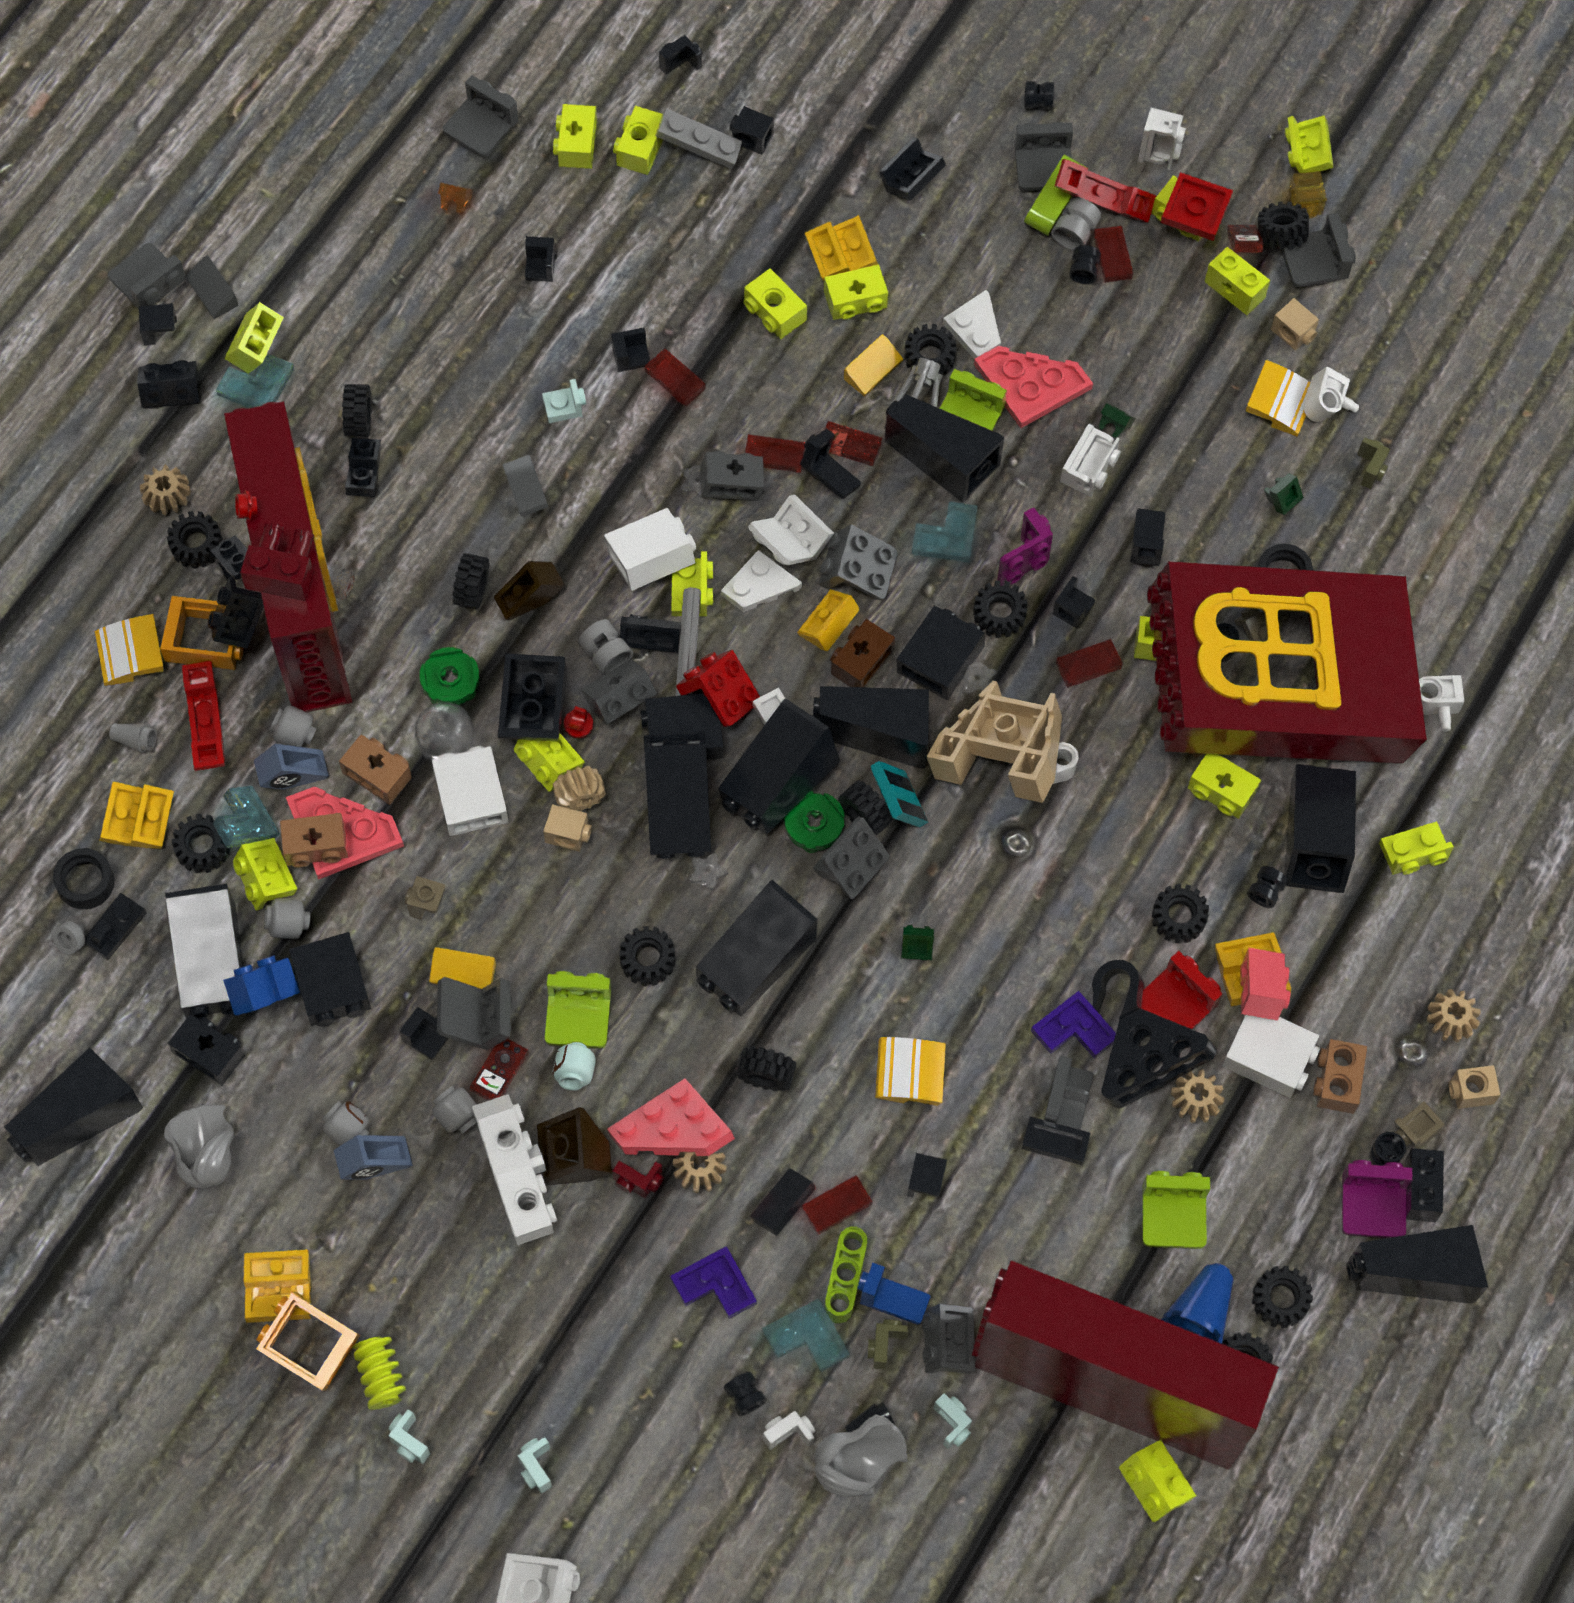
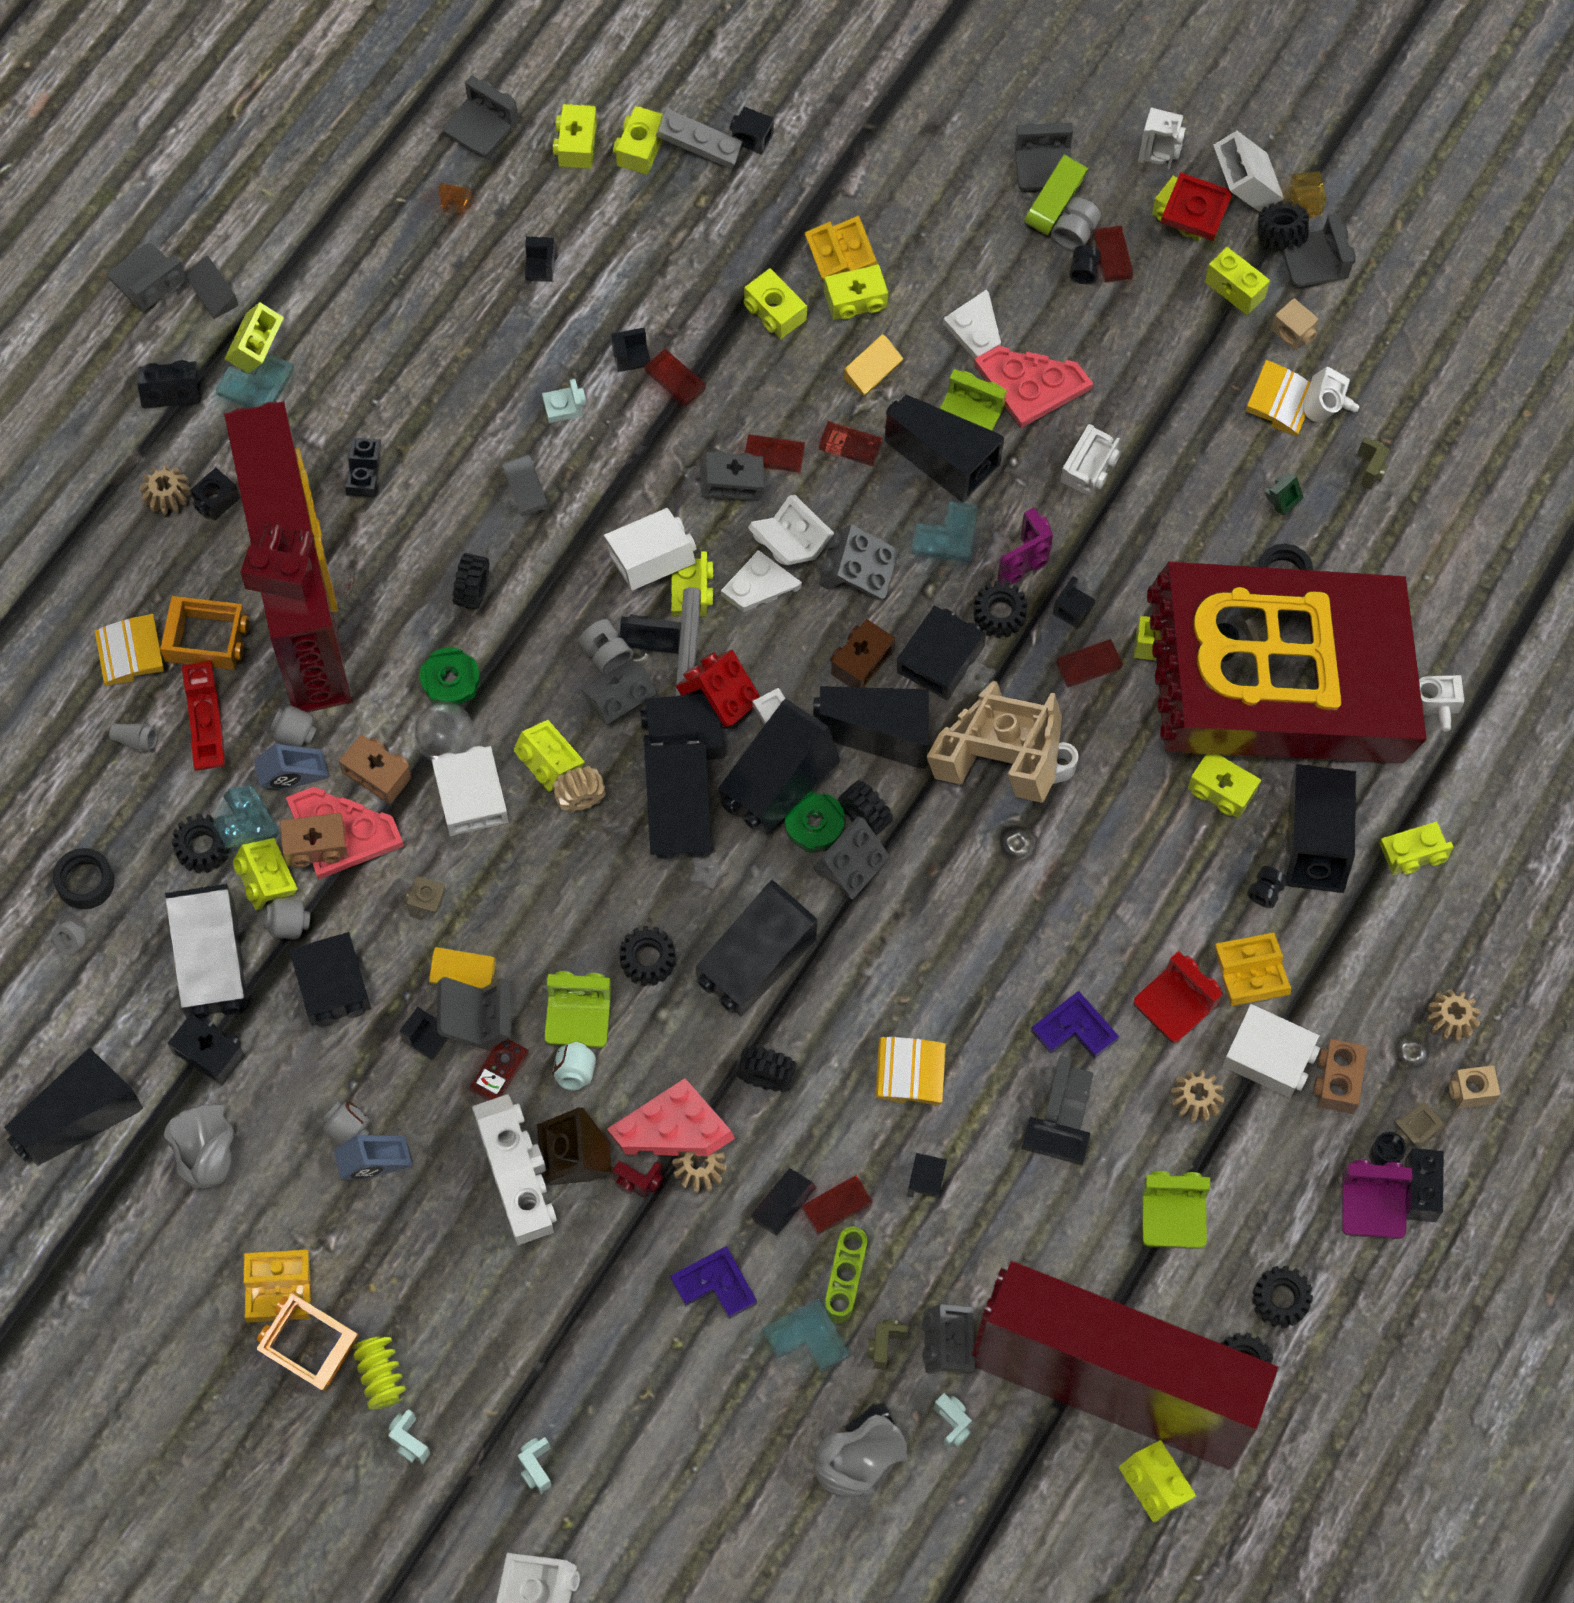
(114, 926): black hinge -> none
(136, 815): yellow slope -> none
(154, 320): black panel -> none
(191, 525): black tyre -> none
(214, 483): none -> black brick
(230, 557): black bracket -> none
(235, 615): black bracket -> none
(245, 505): red plate -> none
(260, 985): blue brick -> none
(356, 410): black tyre -> none
(454, 1110): light grey head -> none
(529, 589): dark brown slope -> none
(532, 697): black slope -> none
(567, 828): tan brick -> none
(578, 723): red plate -> none
(678, 52): black bracket -> none
(746, 1397): black wheel -> none
(781, 1429): white bracket -> none
(825, 467): black bracket -> none
(829, 619): yellow slope -> none
(892, 1296): blue bracket -> none
(899, 794): teal tile -> none
(910, 170): black bracket -> none
(917, 943): dark green tile -> none
(924, 374): light grey plant -> none
(931, 337): black tyre -> none
(1039, 95): black wheel -> none
(1104, 192): red slope -> none
(1119, 418): dark green tile -> none
(1135, 1024): black piece -> none
(1148, 537): black bracket -> none
(1180, 930): black tyre -> none
(1204, 1303): blue cone -> none
(1245, 238): clear red tile -> none
(1248, 171): none -> white brick
(1264, 984): coral brick -> none
(1309, 144): neon yellow bracket -> none
(1422, 1265): black slope -> none

